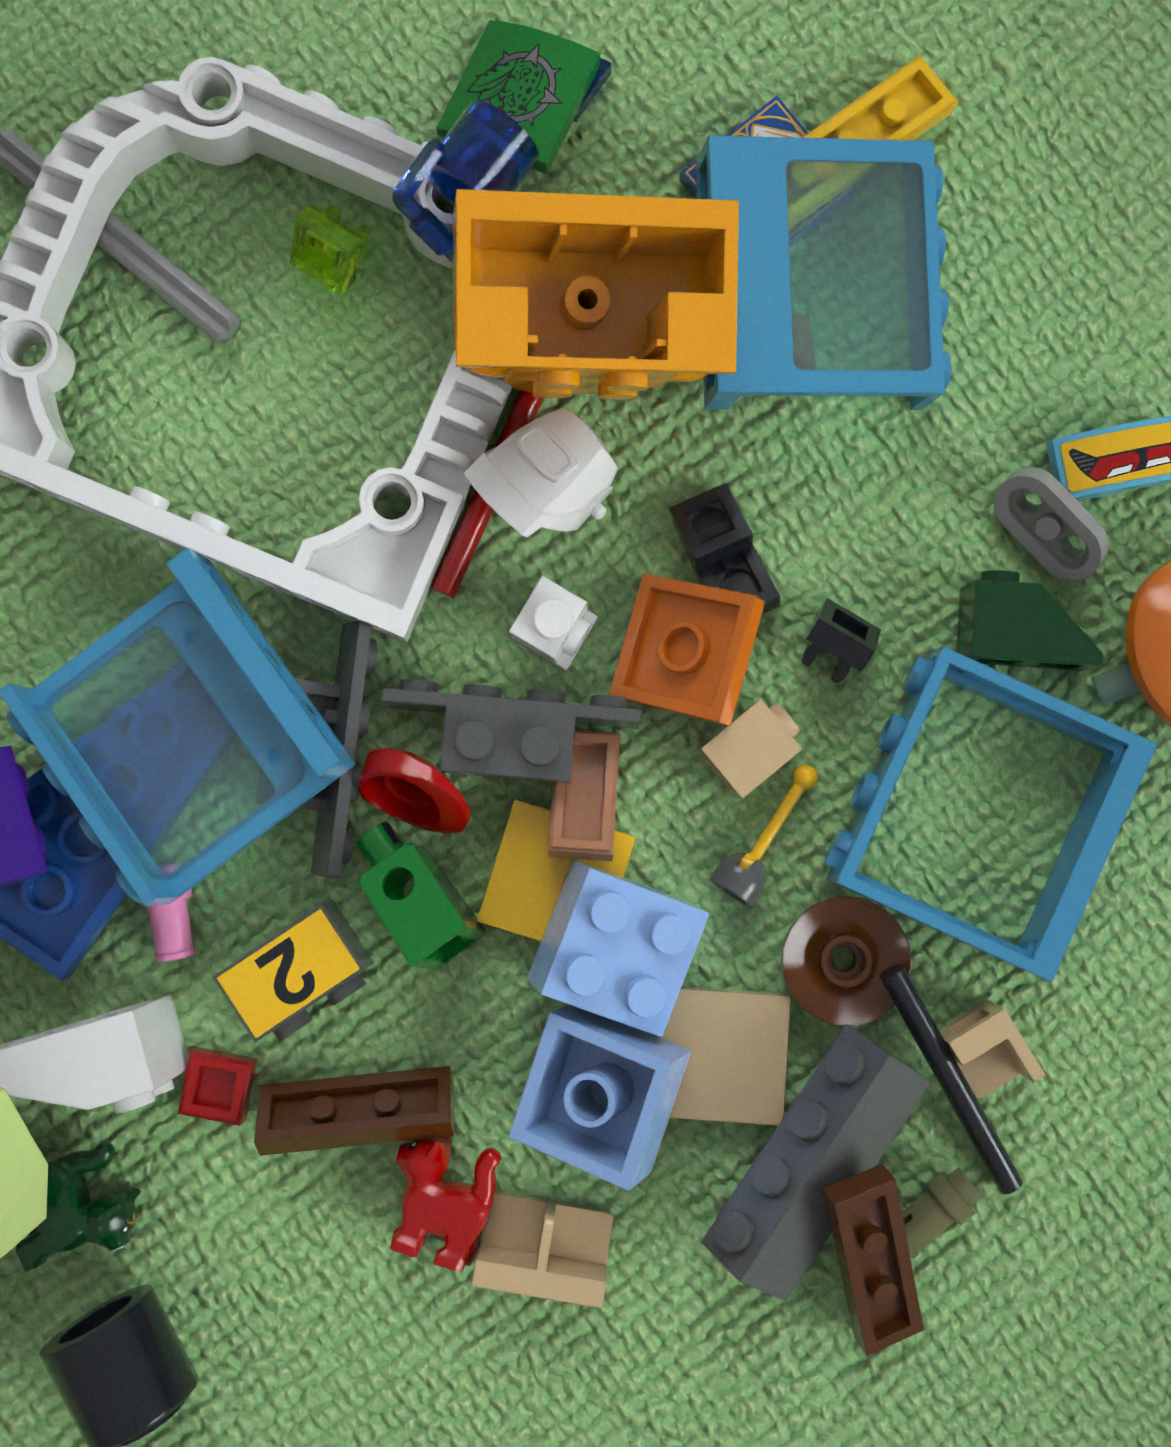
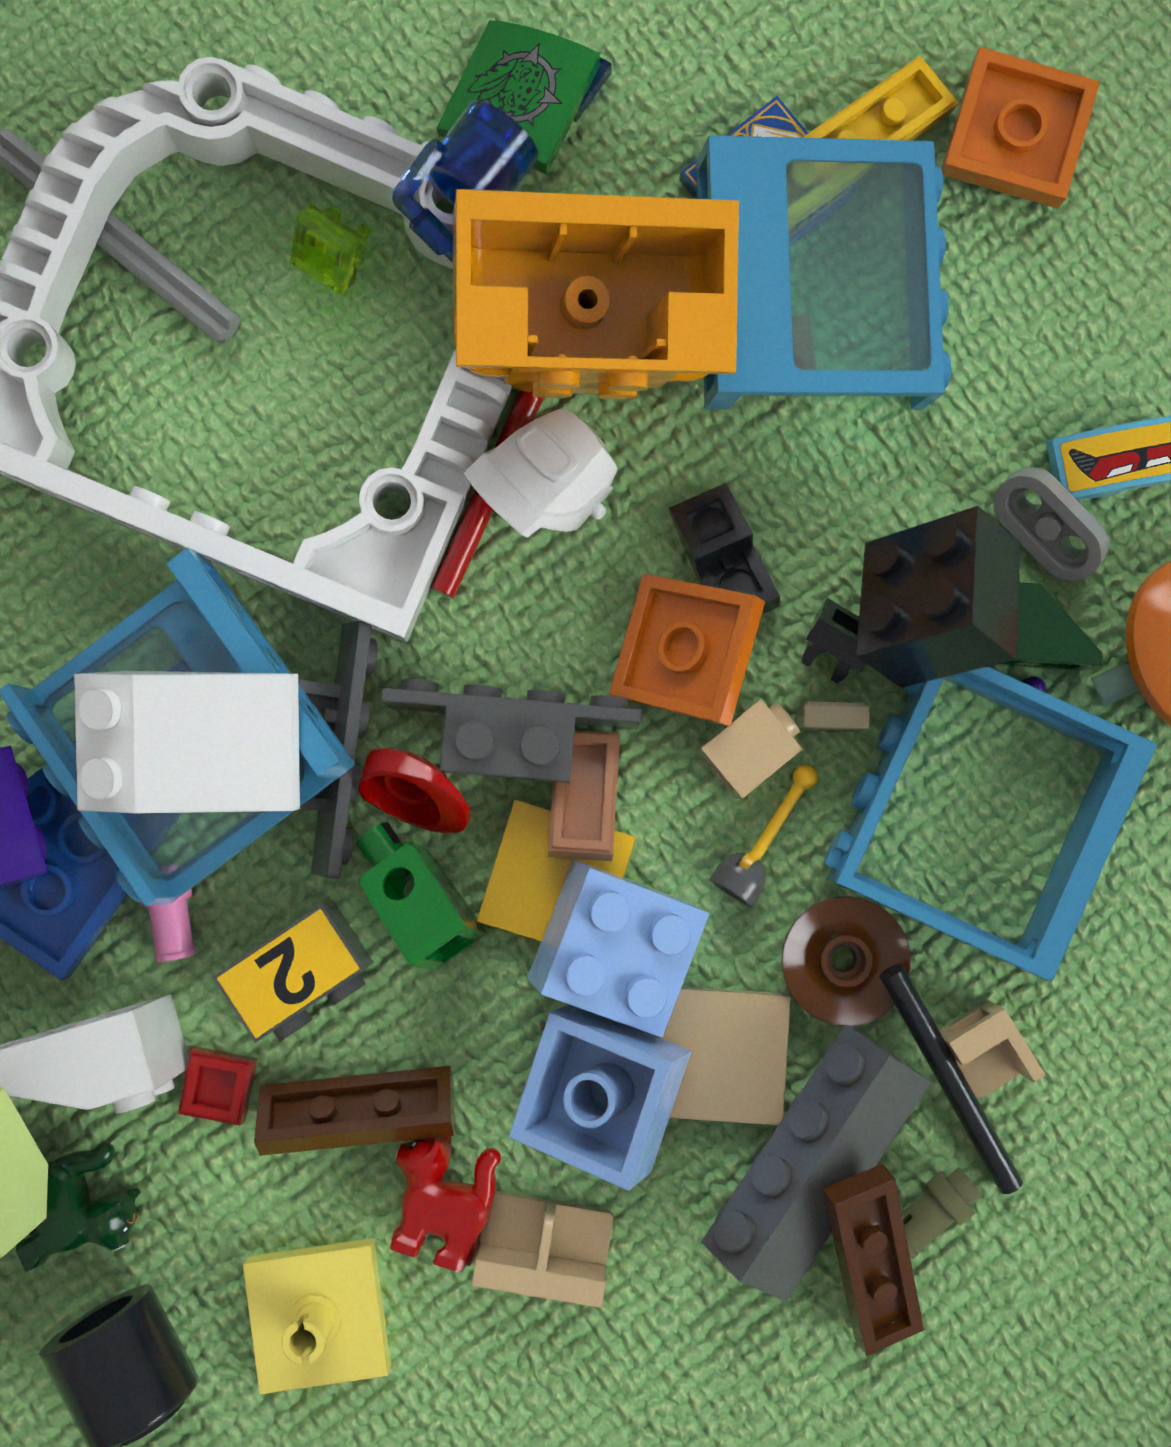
(187, 742): none -> white slope
(317, 1316): none -> light yellow tile
(553, 623): white brick -> none
(832, 716): none -> dark tan tile
(939, 599): none -> black brick
(1019, 127): none -> orange plate
(1035, 682): none -> dark purple piece

